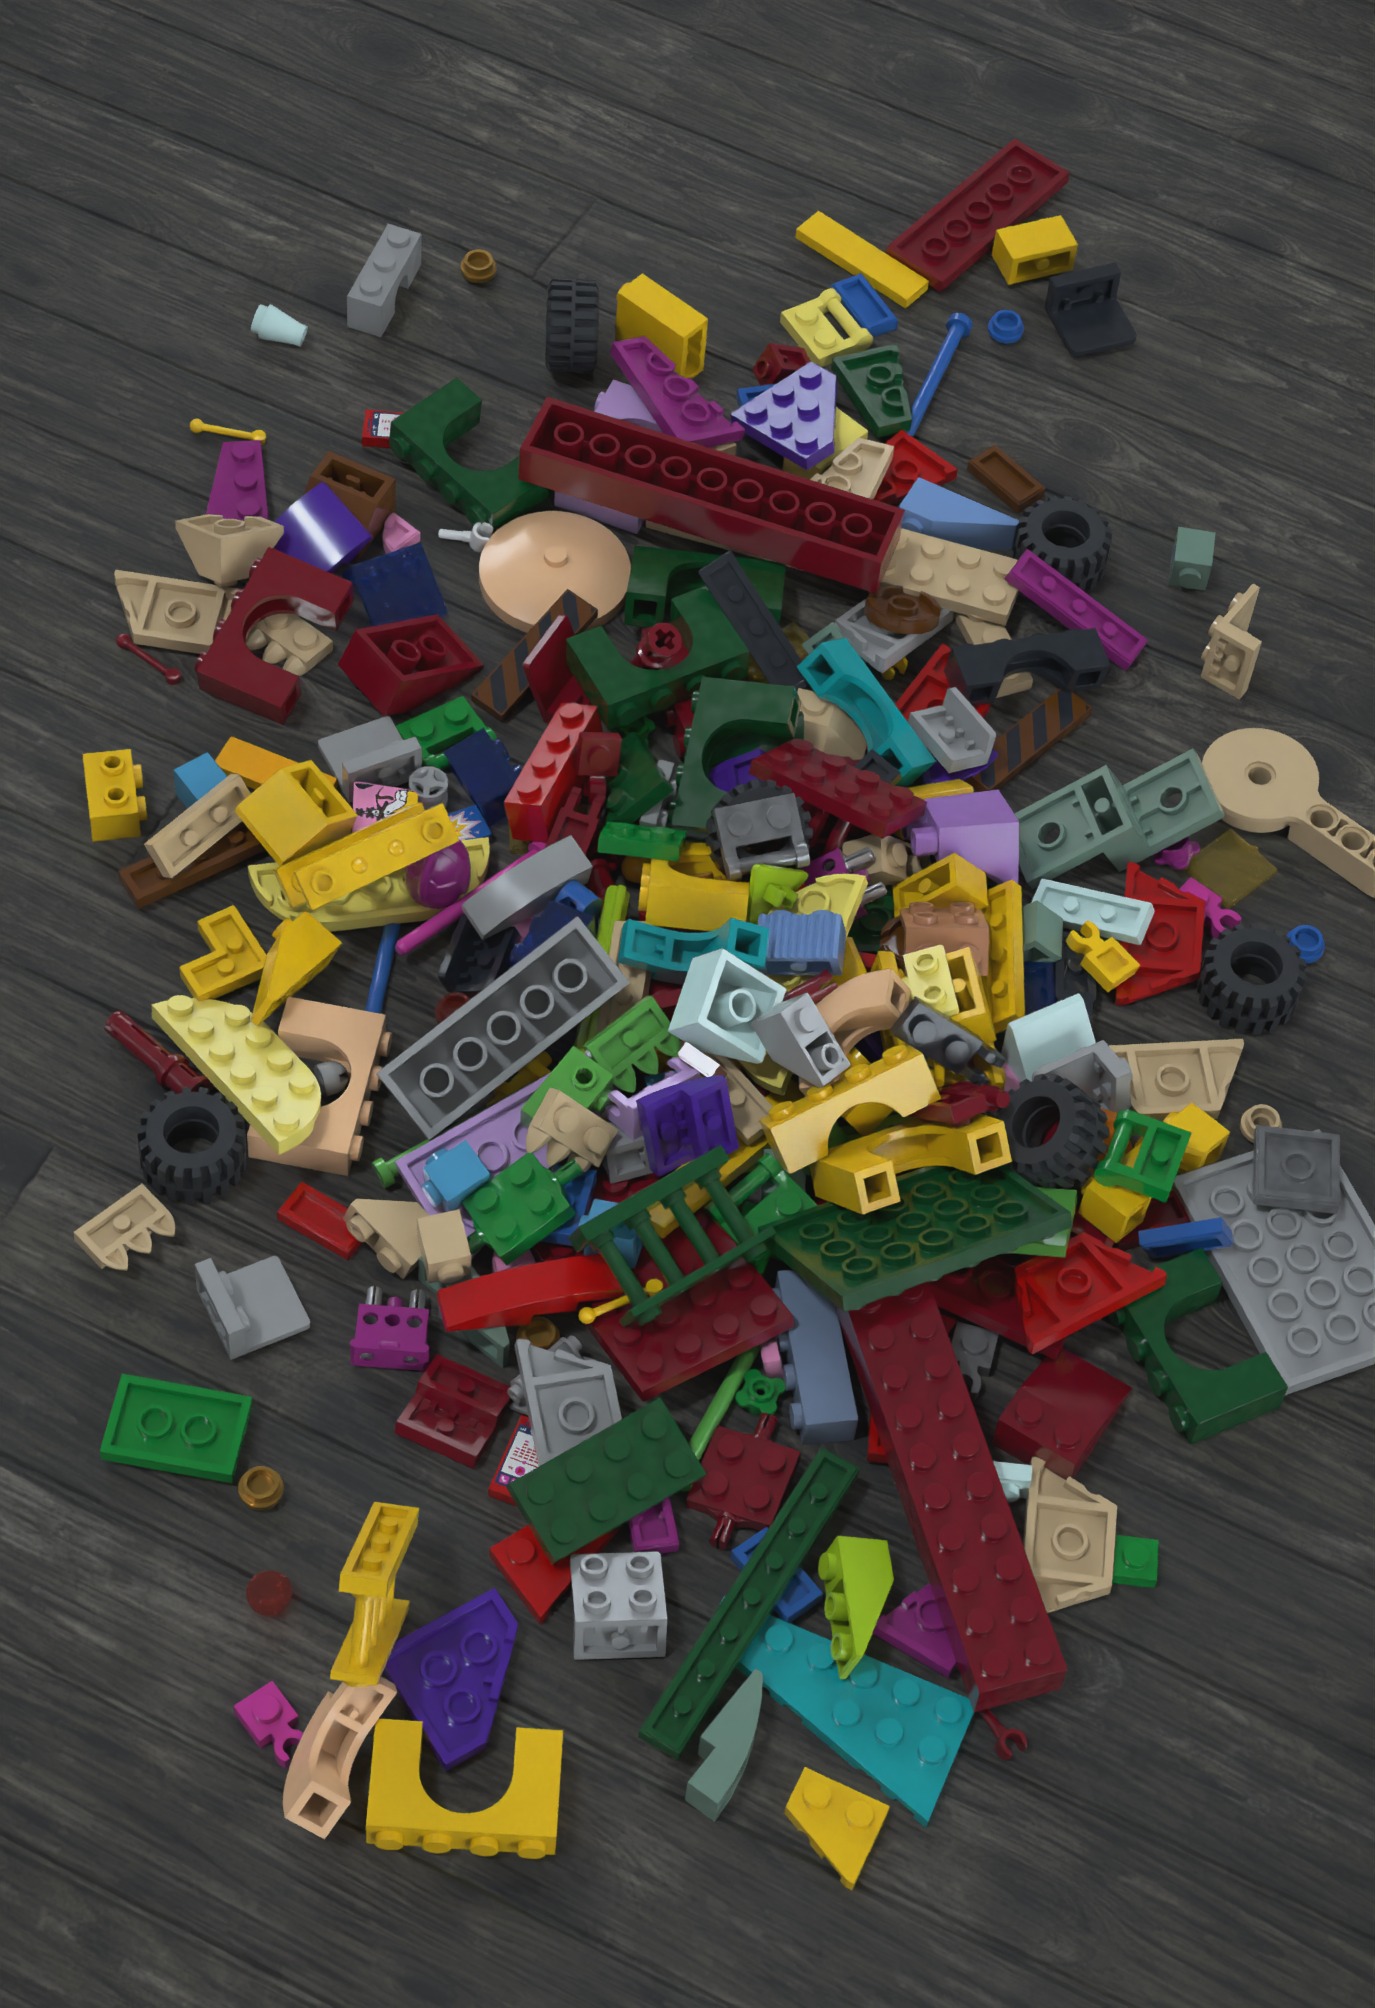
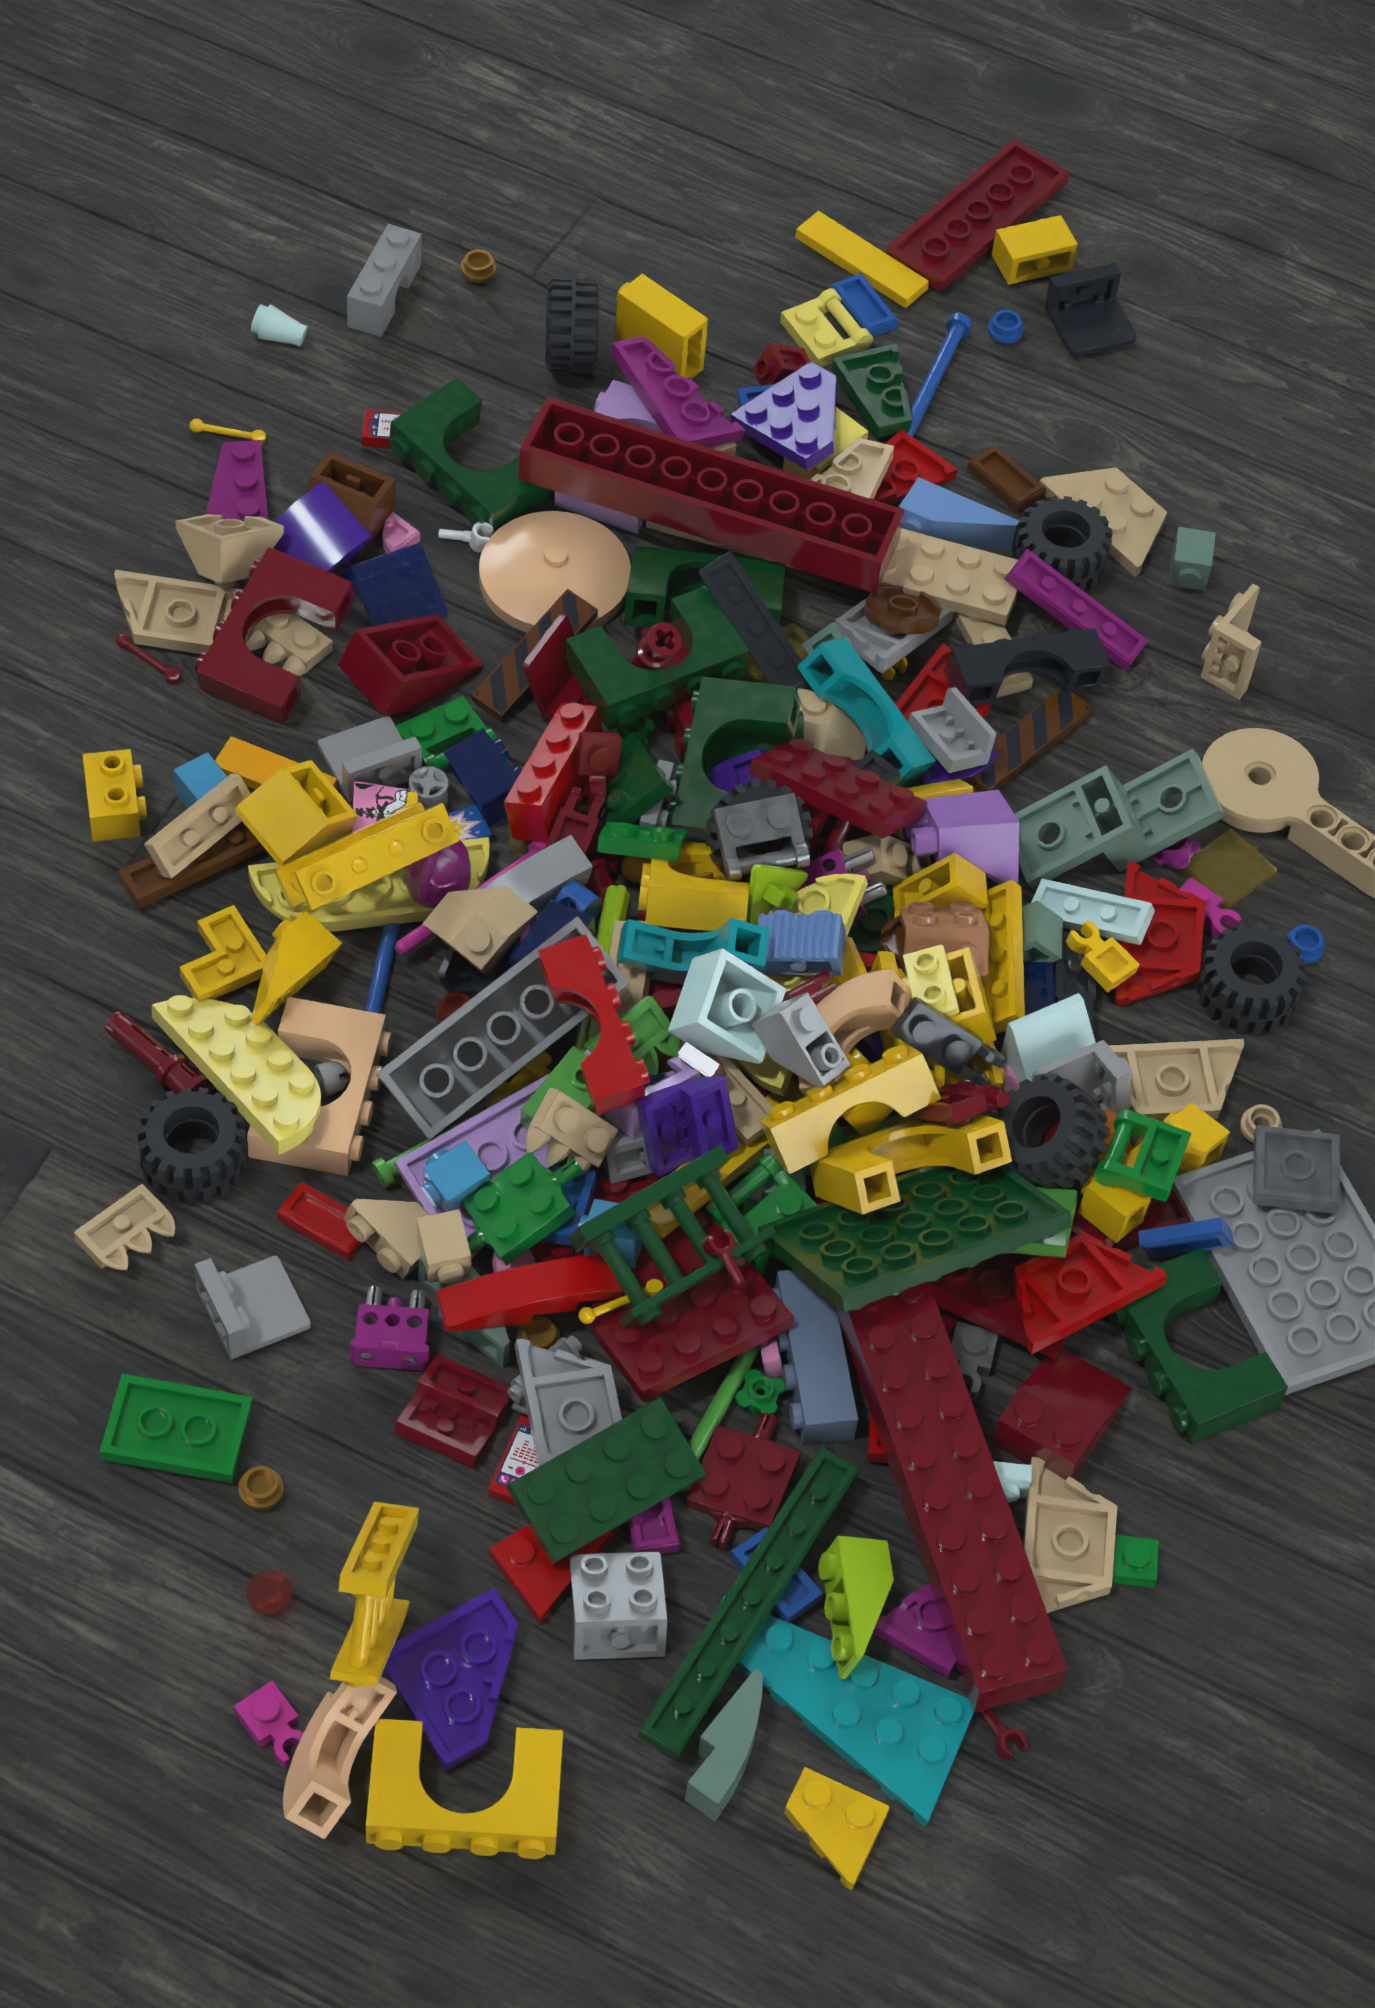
(481, 923): none -> tan slope
(576, 979): none -> red arch
(724, 1254): none -> dark red hand
(1130, 511): none -> tan wing

